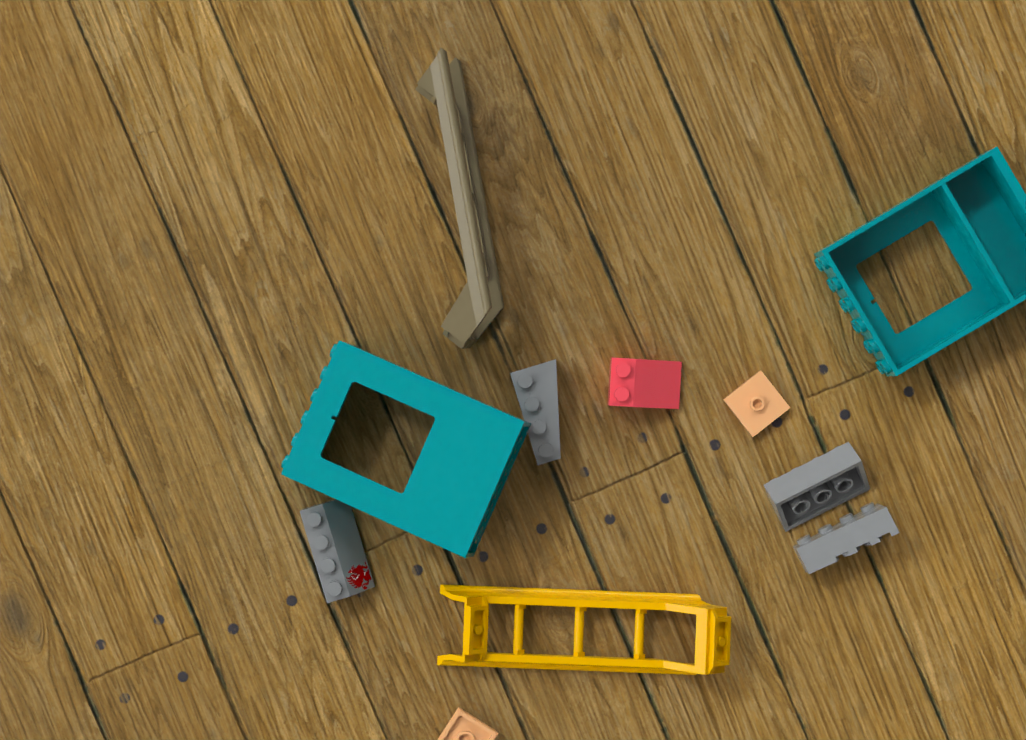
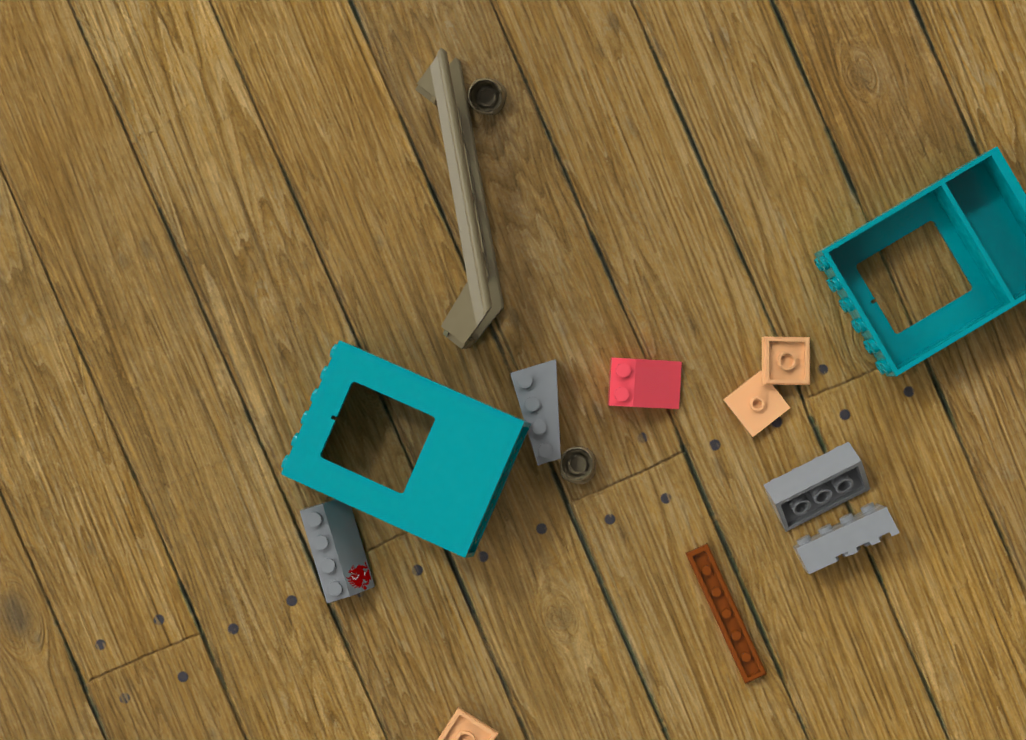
(487, 96): none -> dark tan hair
(578, 465): none -> dark tan hair
(711, 641): yellow piece -> none
(726, 613): none -> dark orange tile
(785, 360): none -> light nougat plate

